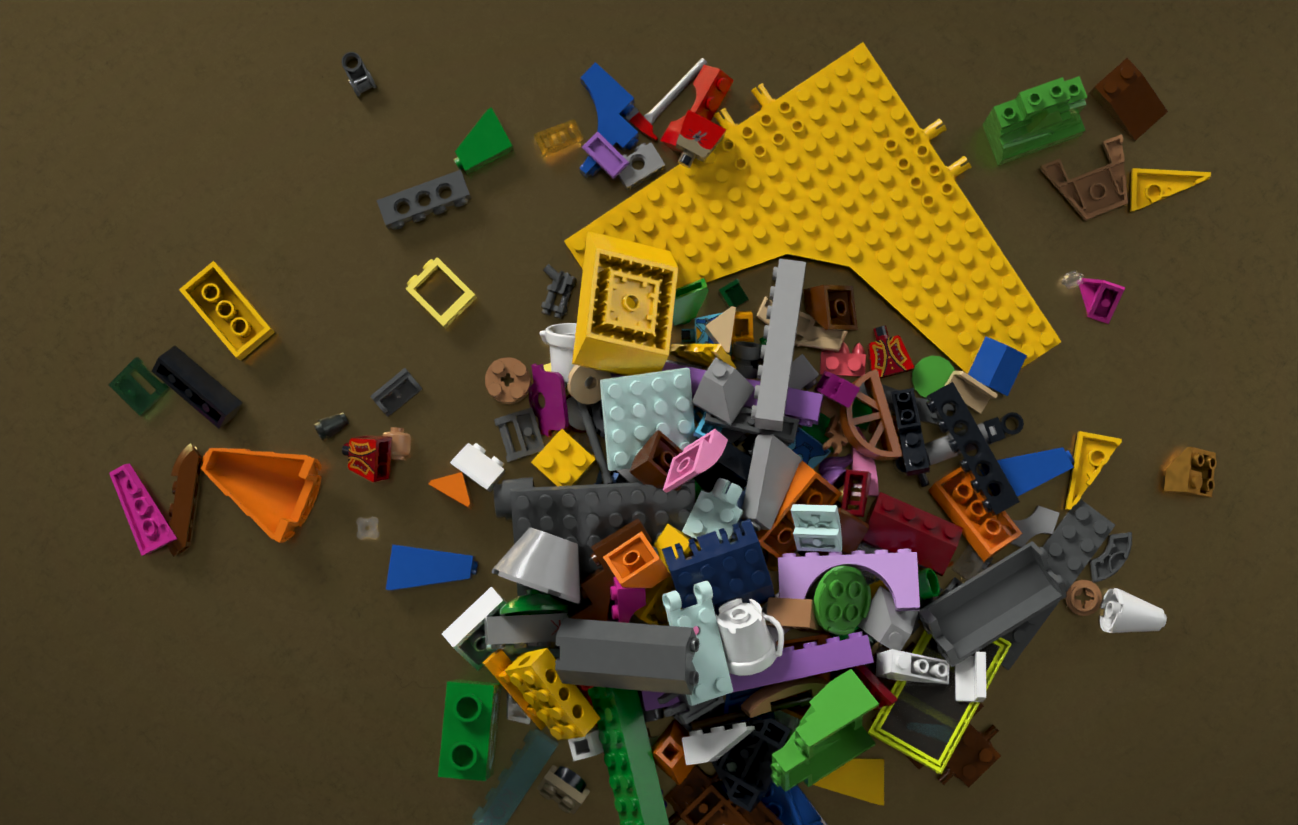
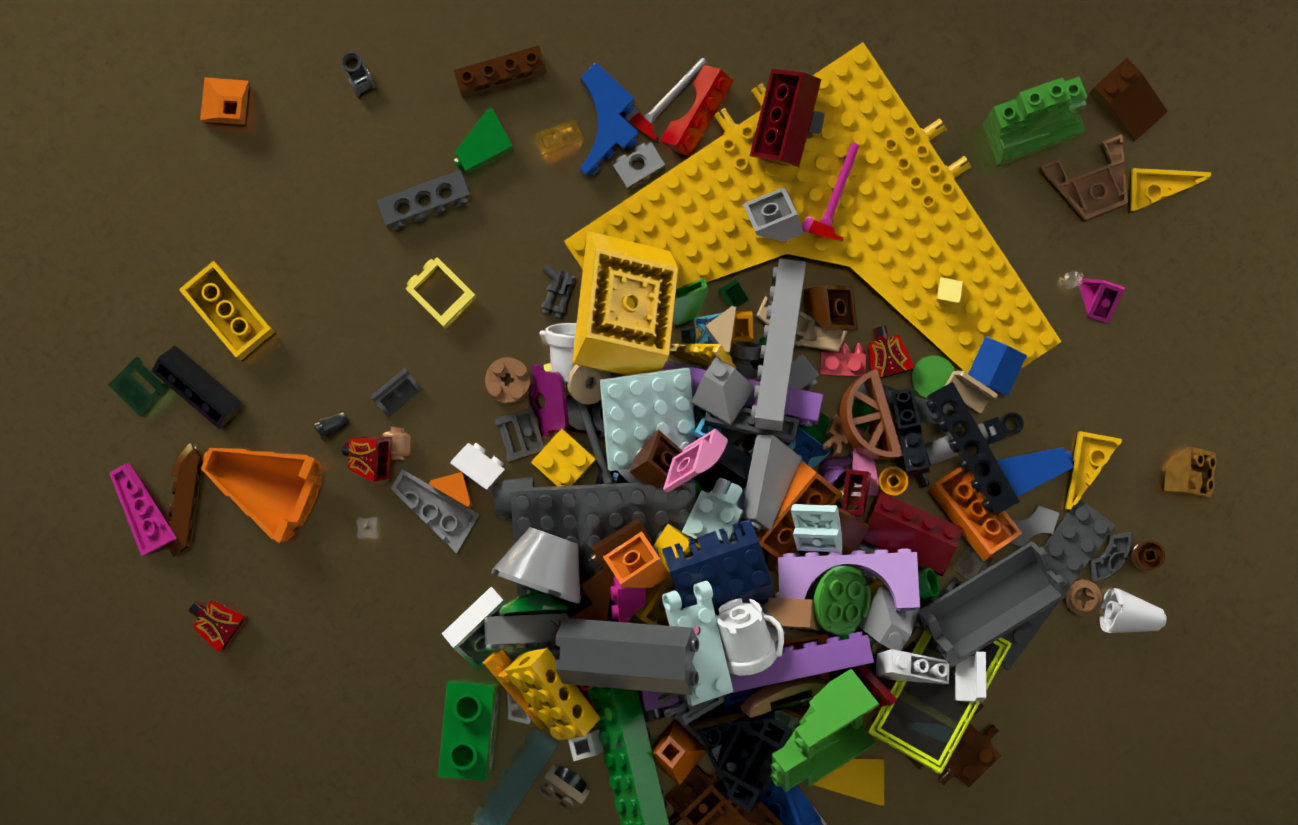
(216, 623): none -> torso
(224, 101): none -> orange slope
(424, 567): blue slope -> none
(440, 512): none -> light grey wing
(500, 71): none -> reddish brown brick
(605, 155): medium lavender tile -> none
(698, 138): torso -> none
(711, 746): white slope -> none
(774, 216): none -> light grey slope
(785, 117): none -> dark red slope
(816, 122): none -> dark grey piece
(824, 227): none -> dark pink piece
(837, 389): magenta slope -> none
(892, 481): none -> light orange wheel
(949, 290): none -> light yellow slope
(1147, 555): none -> reddish brown wheel

